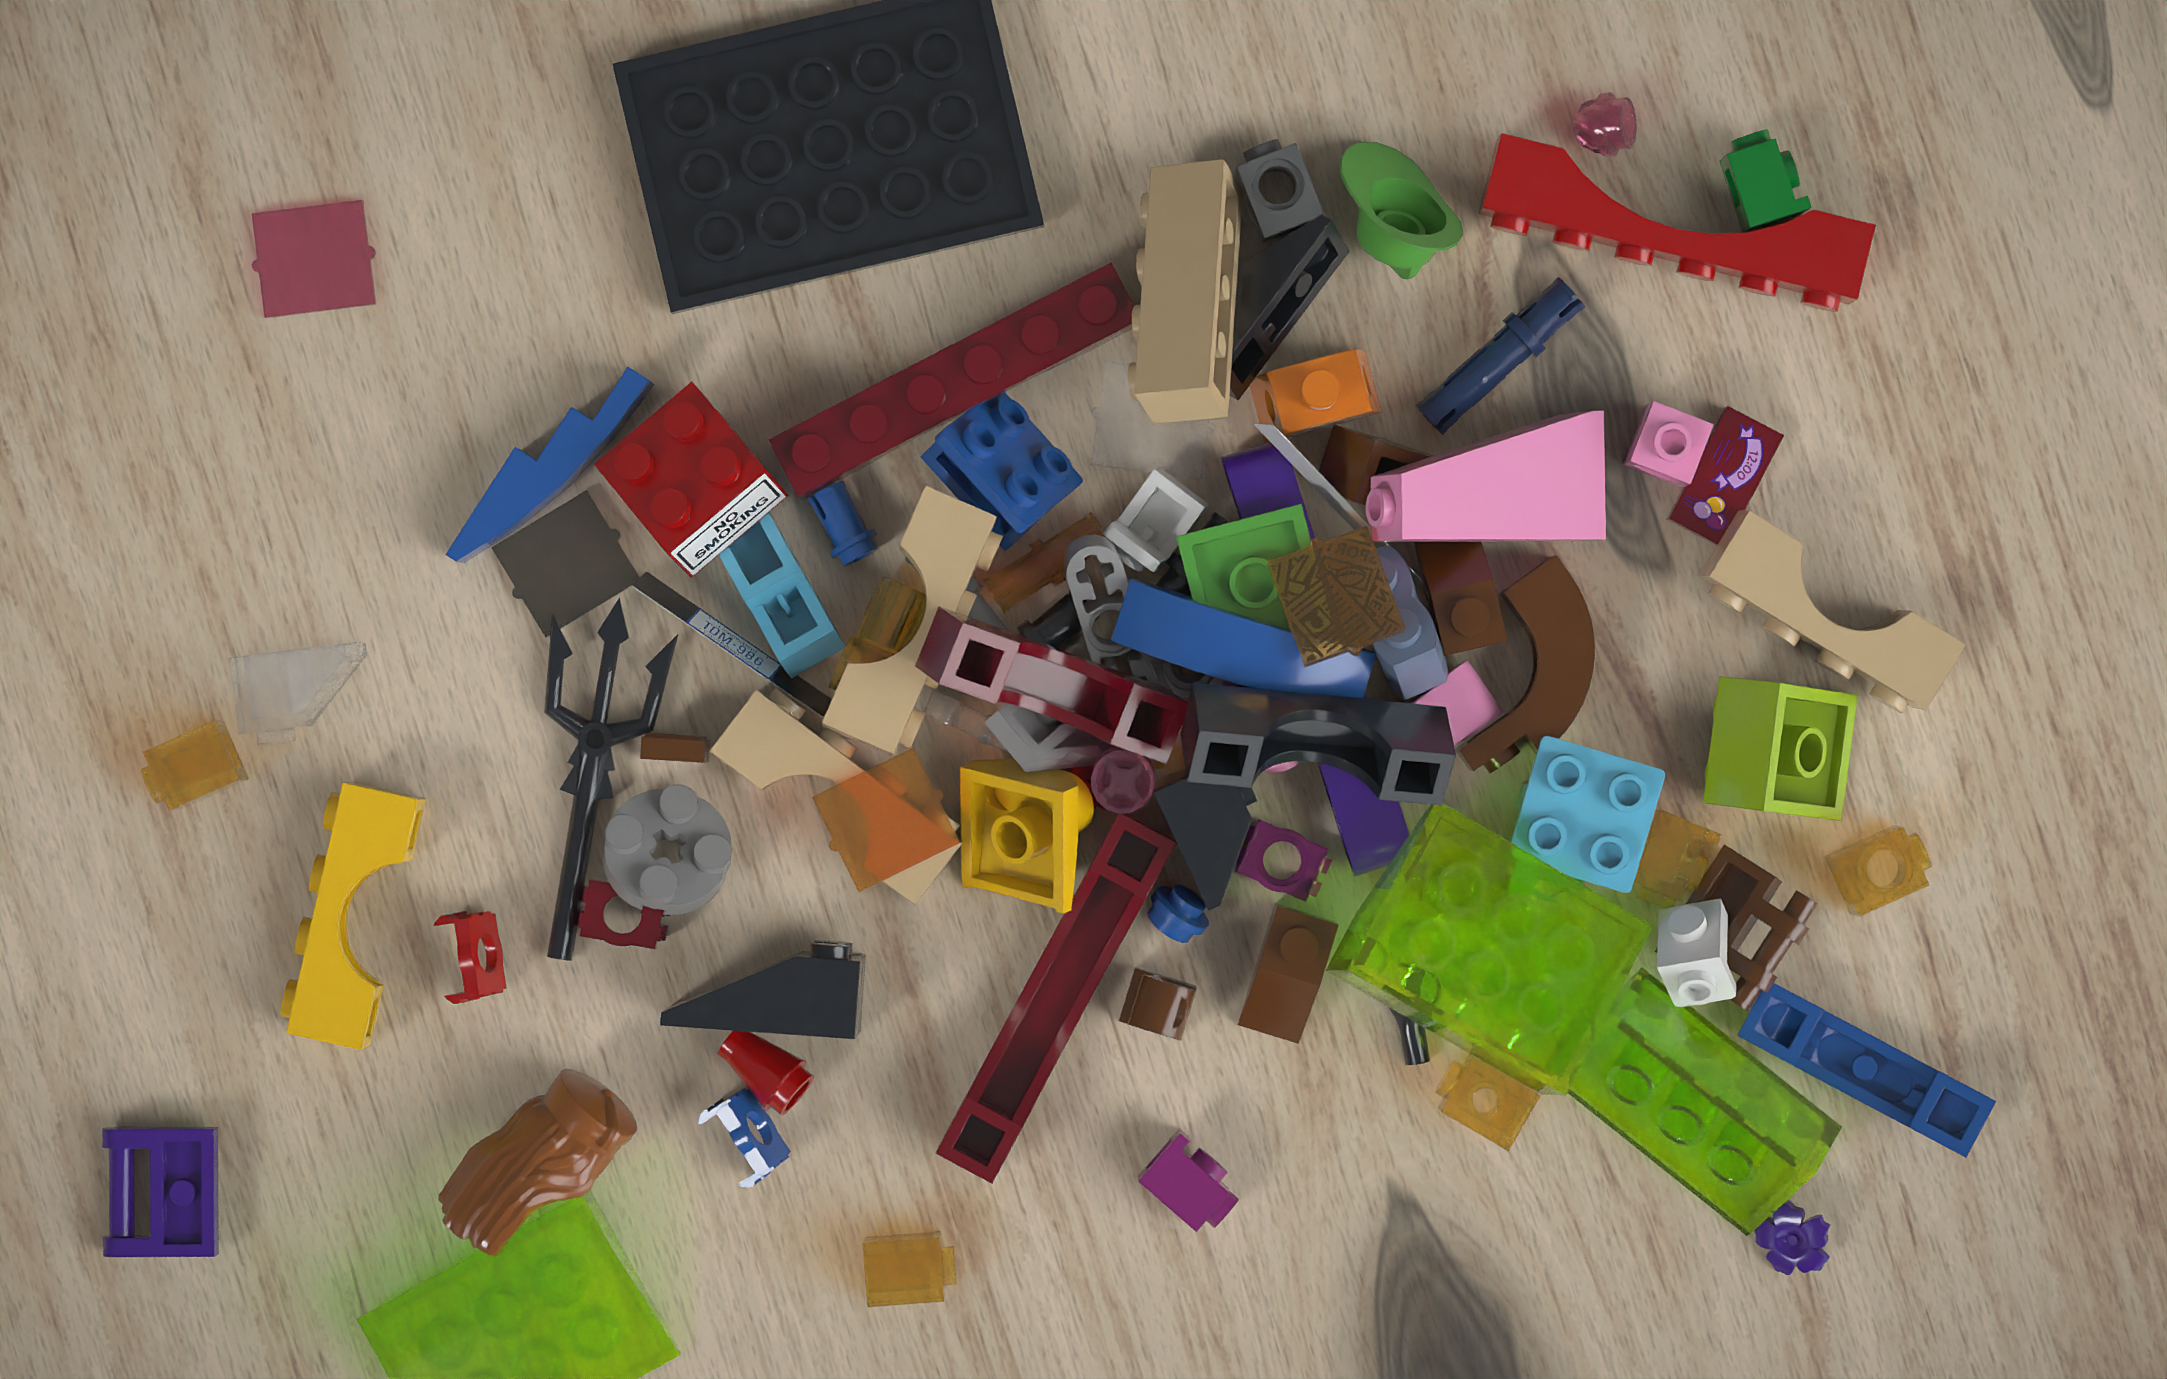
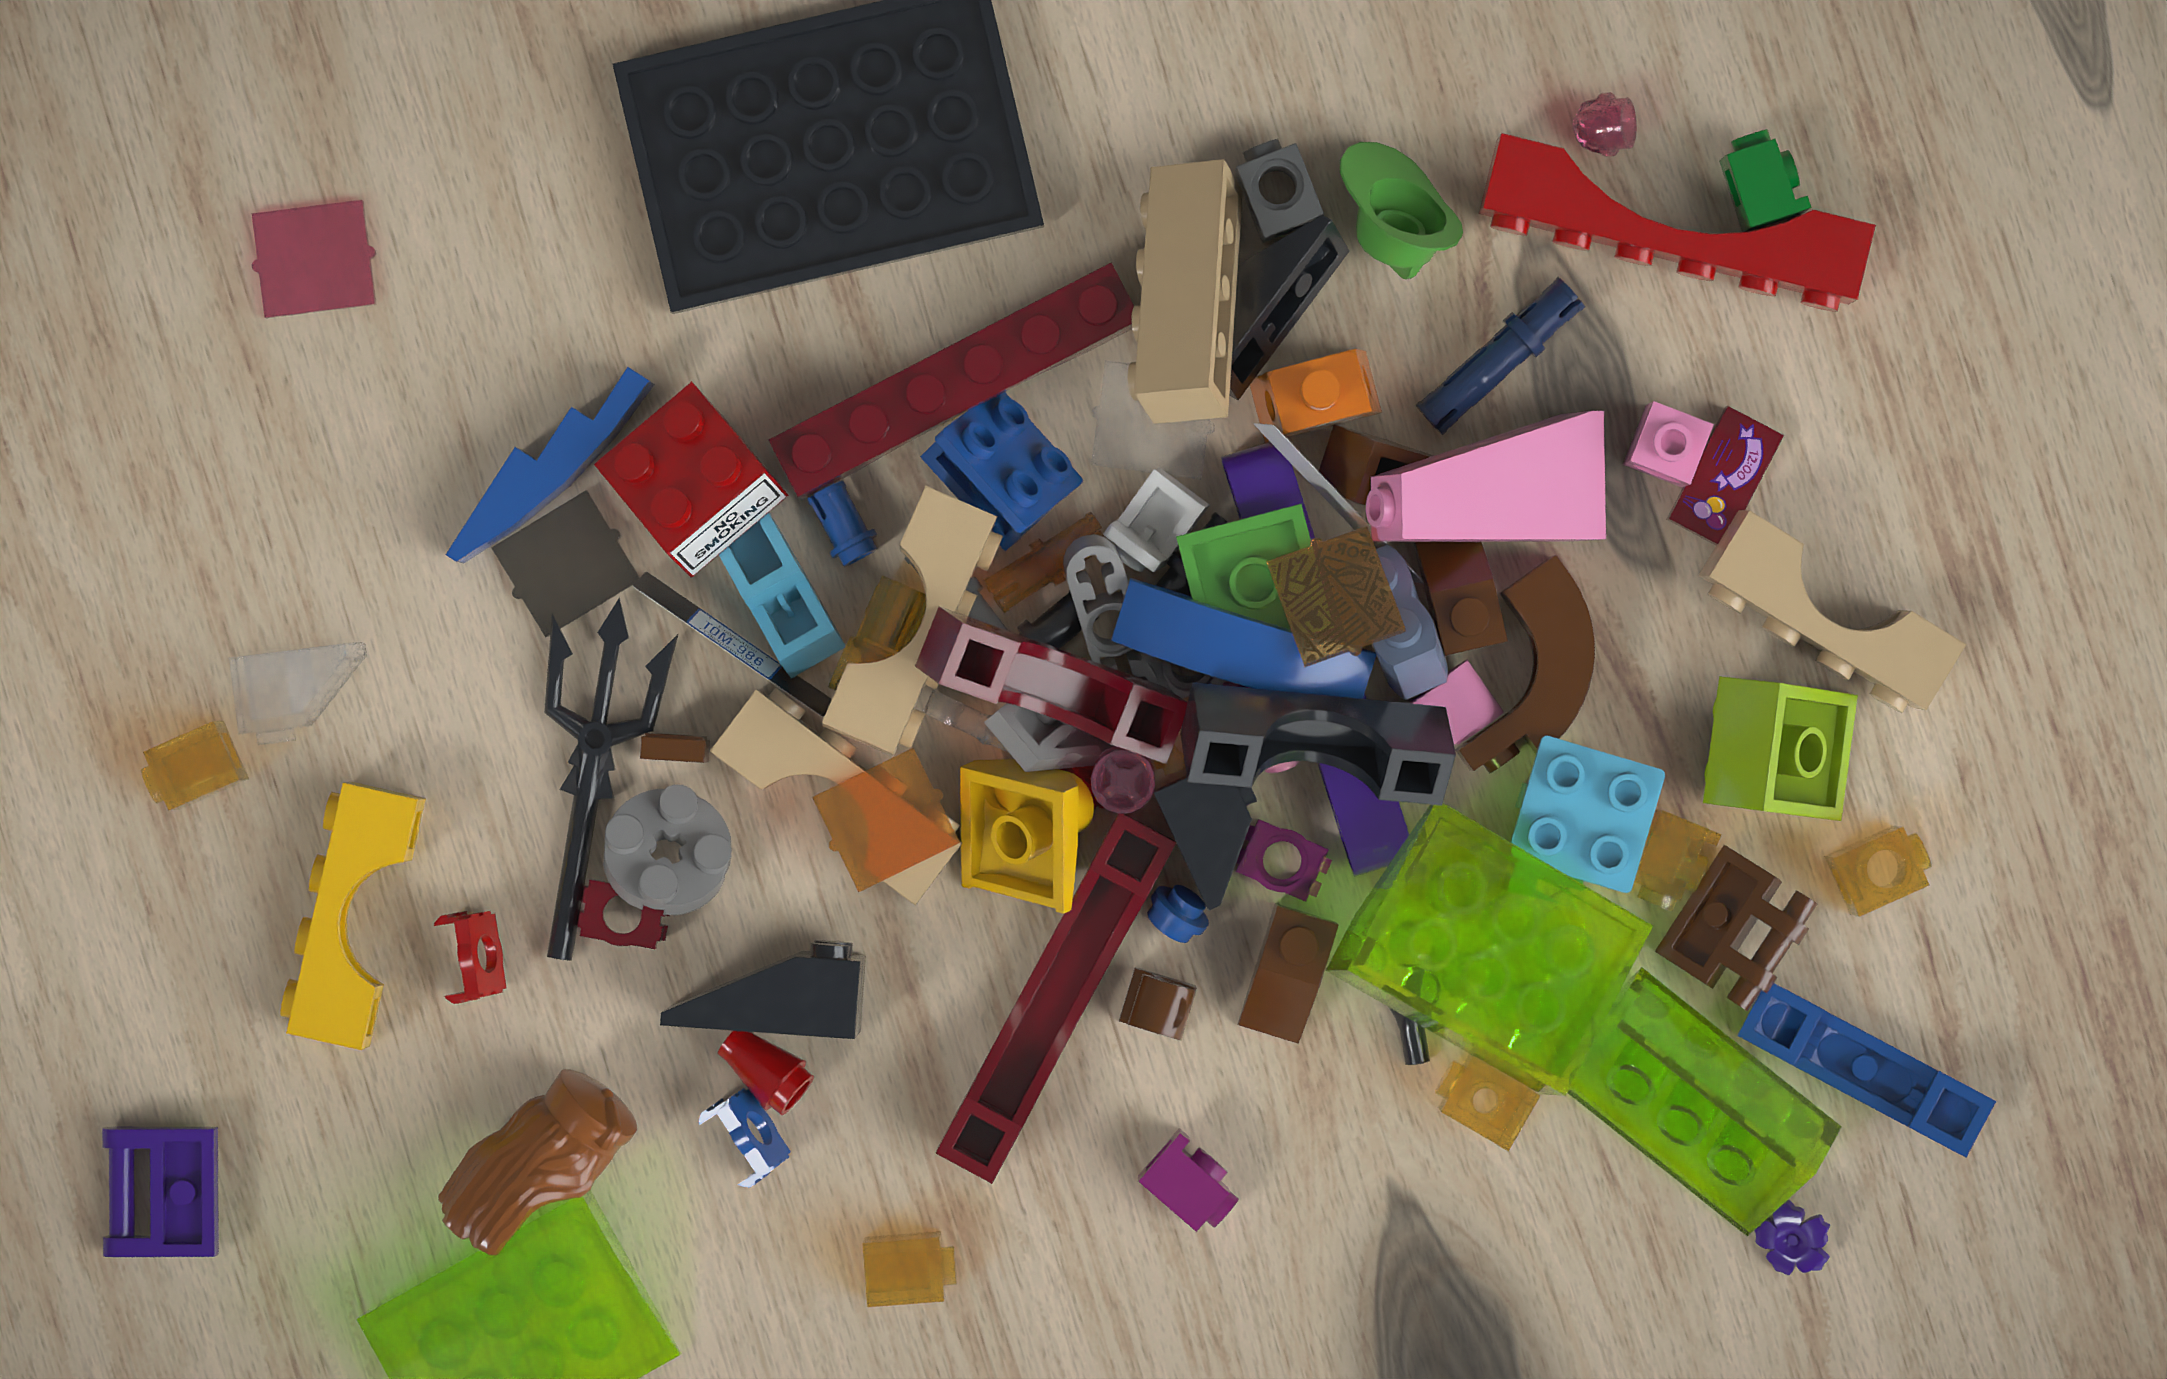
(1695, 953): white bracket -> none

